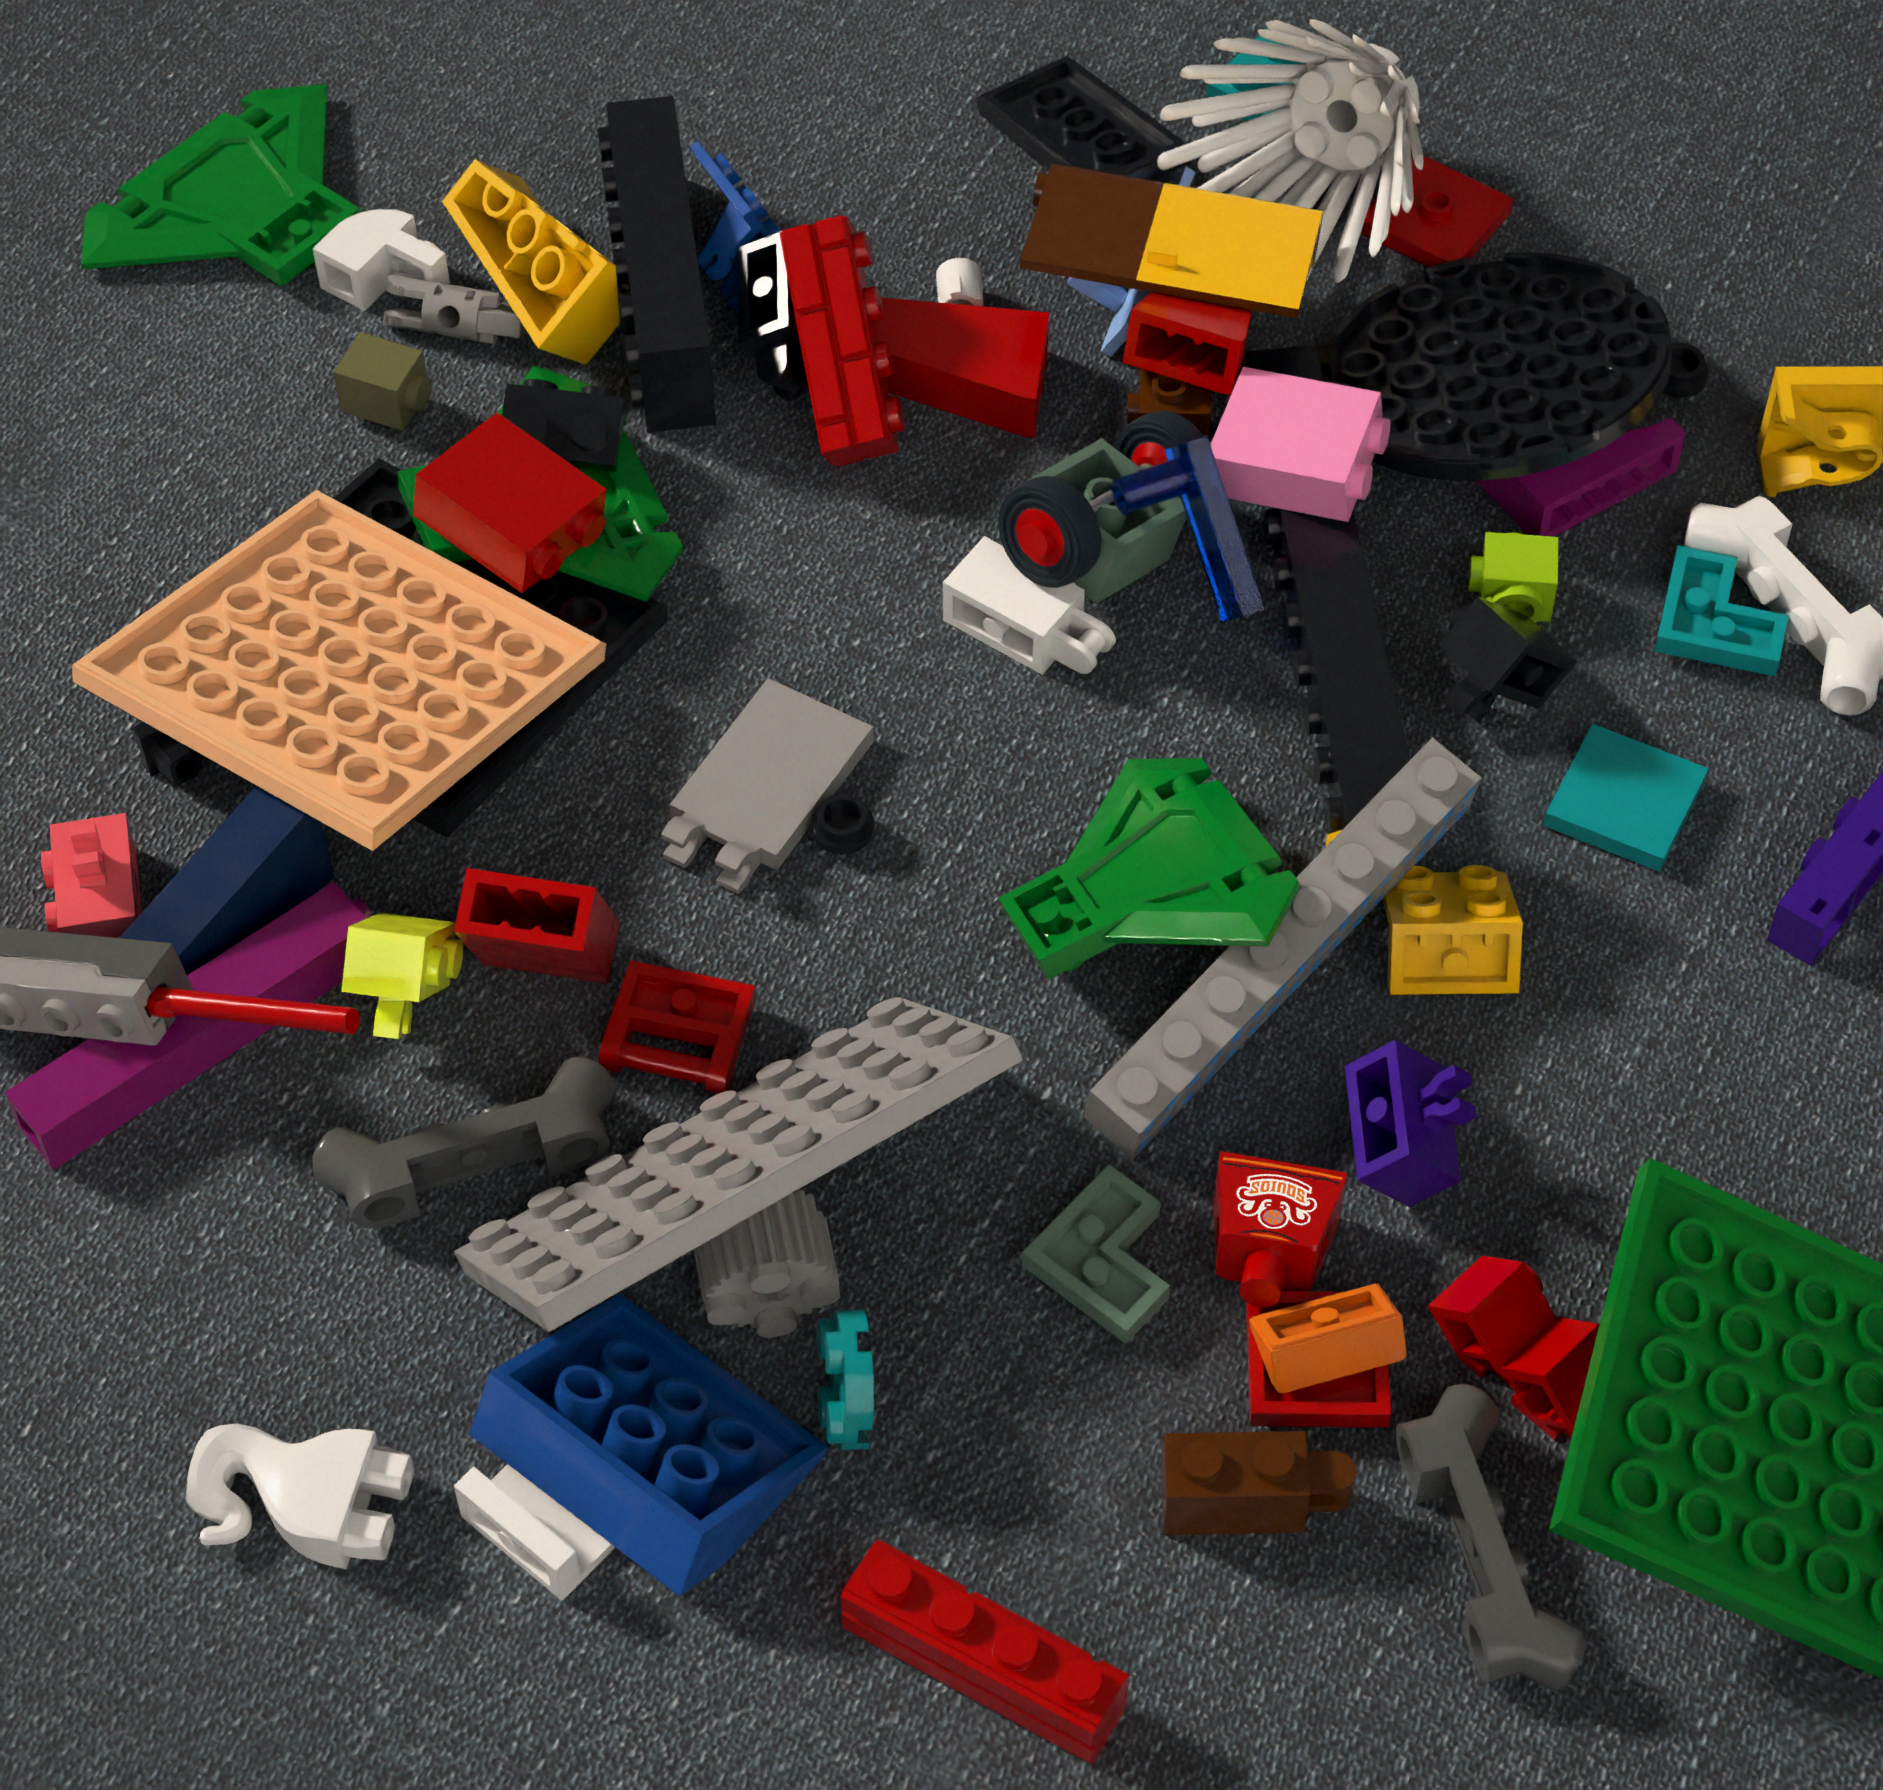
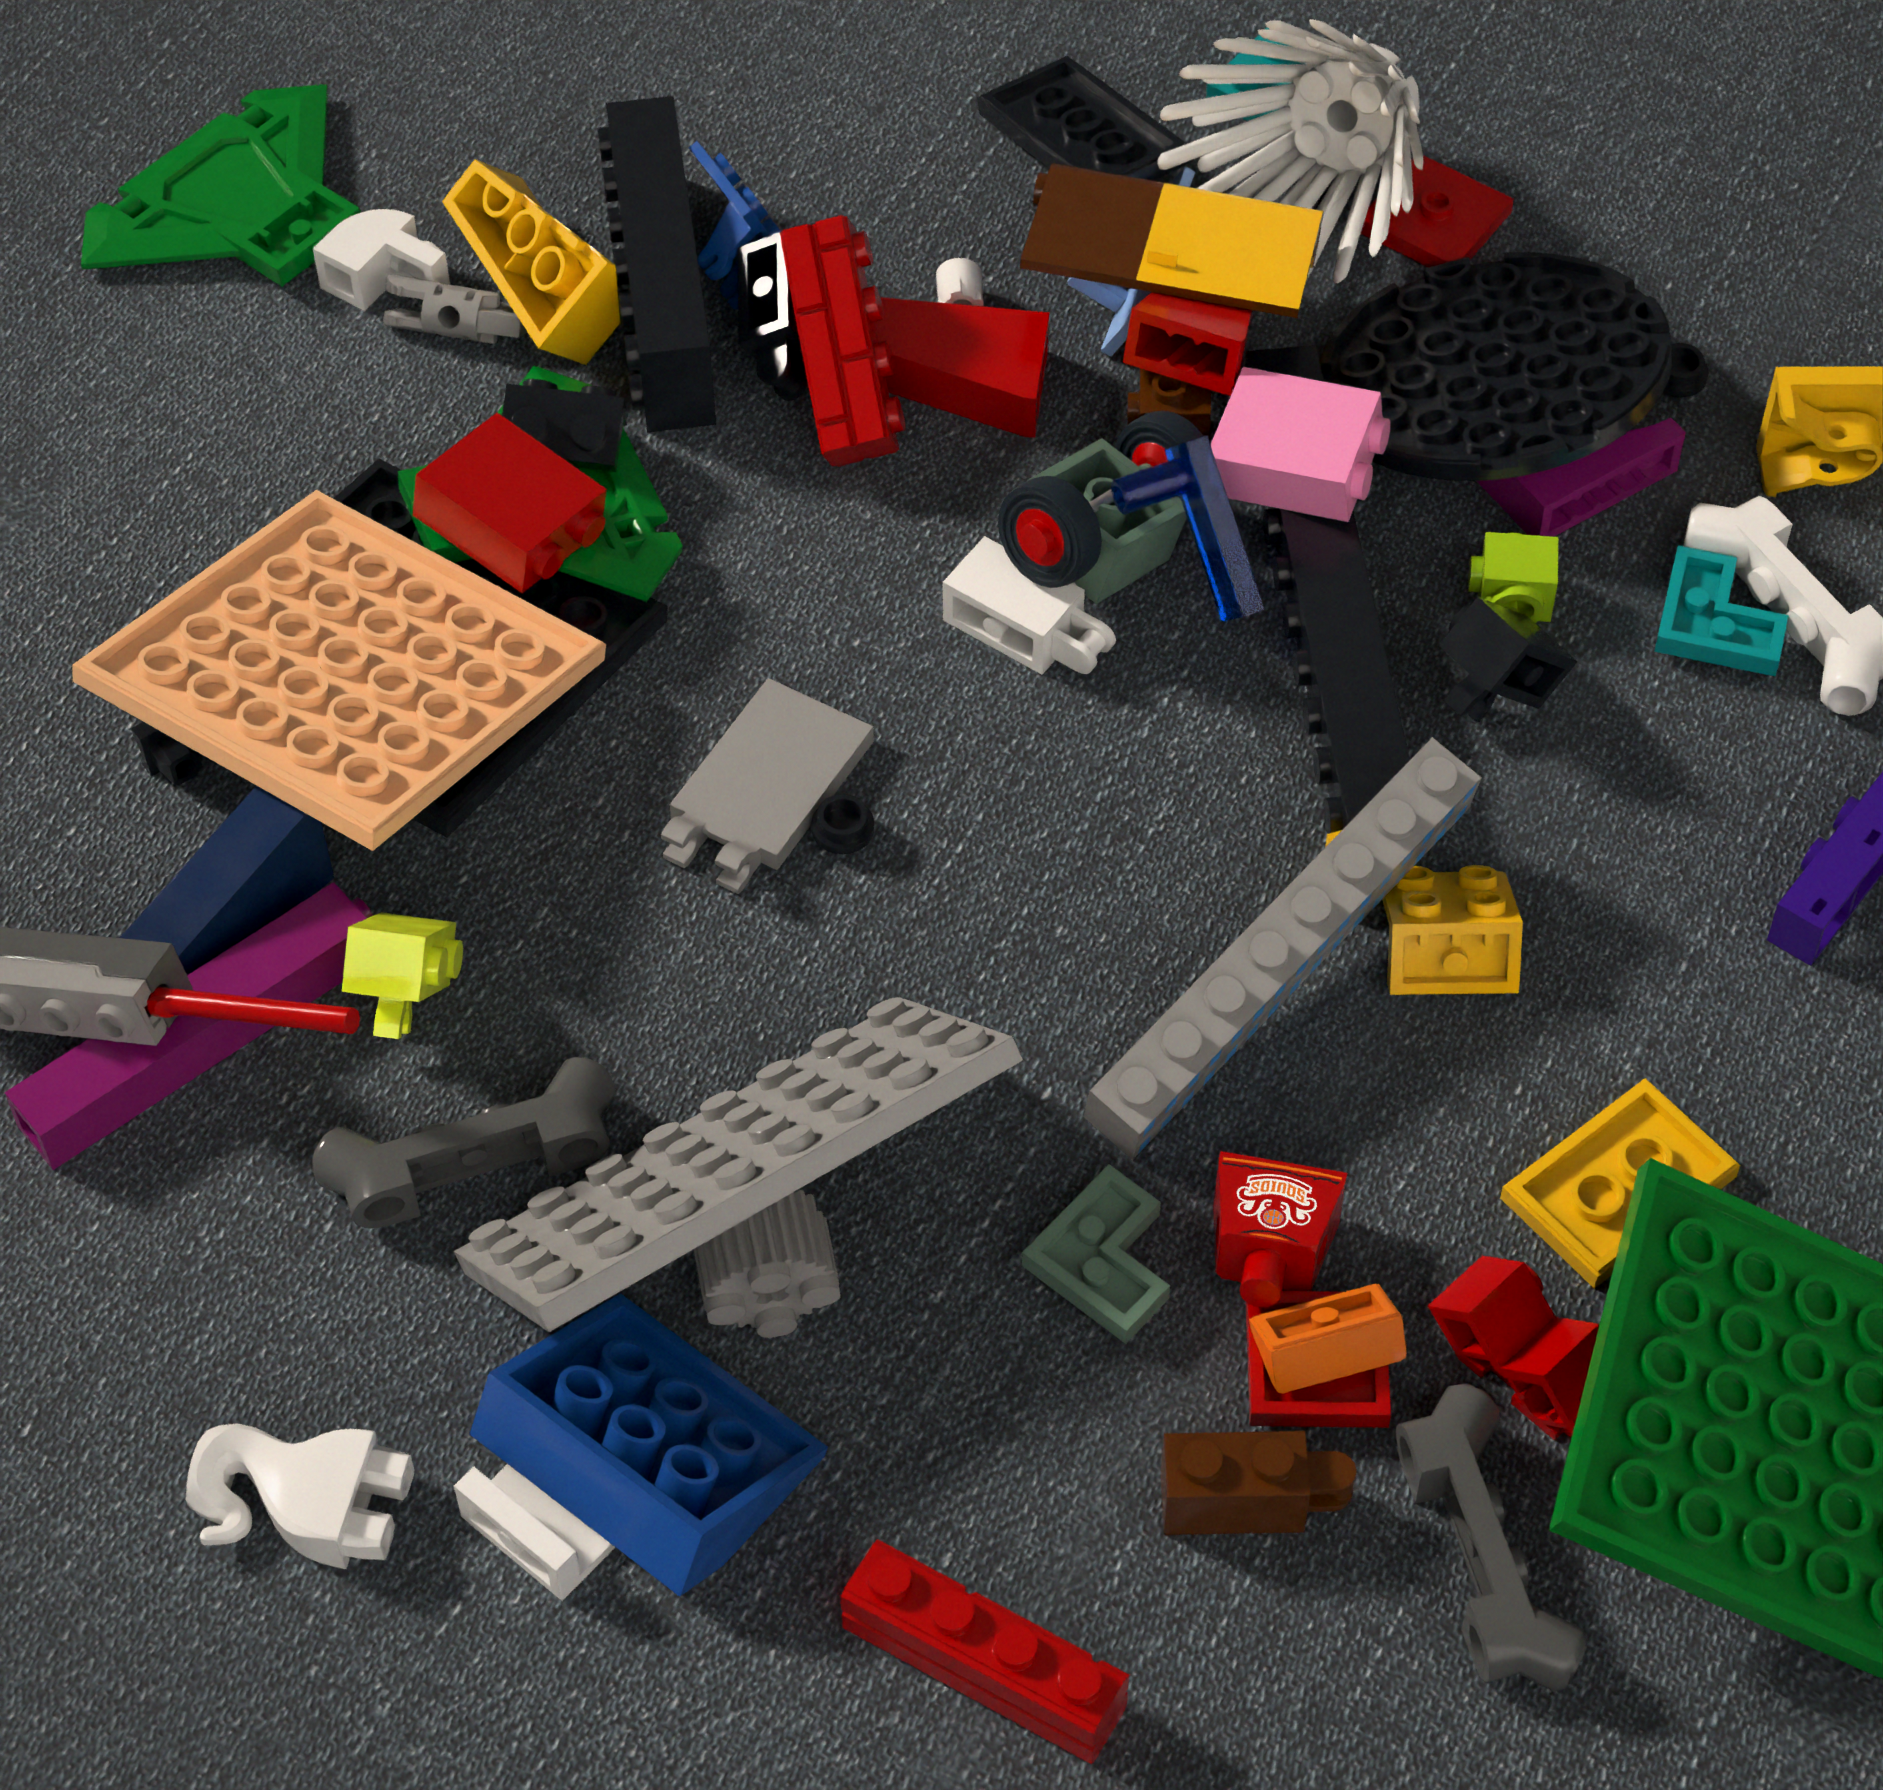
(92, 877): coral brick -> none
(382, 381): olive brick -> none
(537, 925): red brick -> none
(683, 1009): red plate -> none
(848, 1401): teal plate -> none
(1156, 868): green plate -> none
(1406, 1121): dark purple brick -> none
(1584, 1184): none -> yellow tile
(1626, 797): teal tile -> none

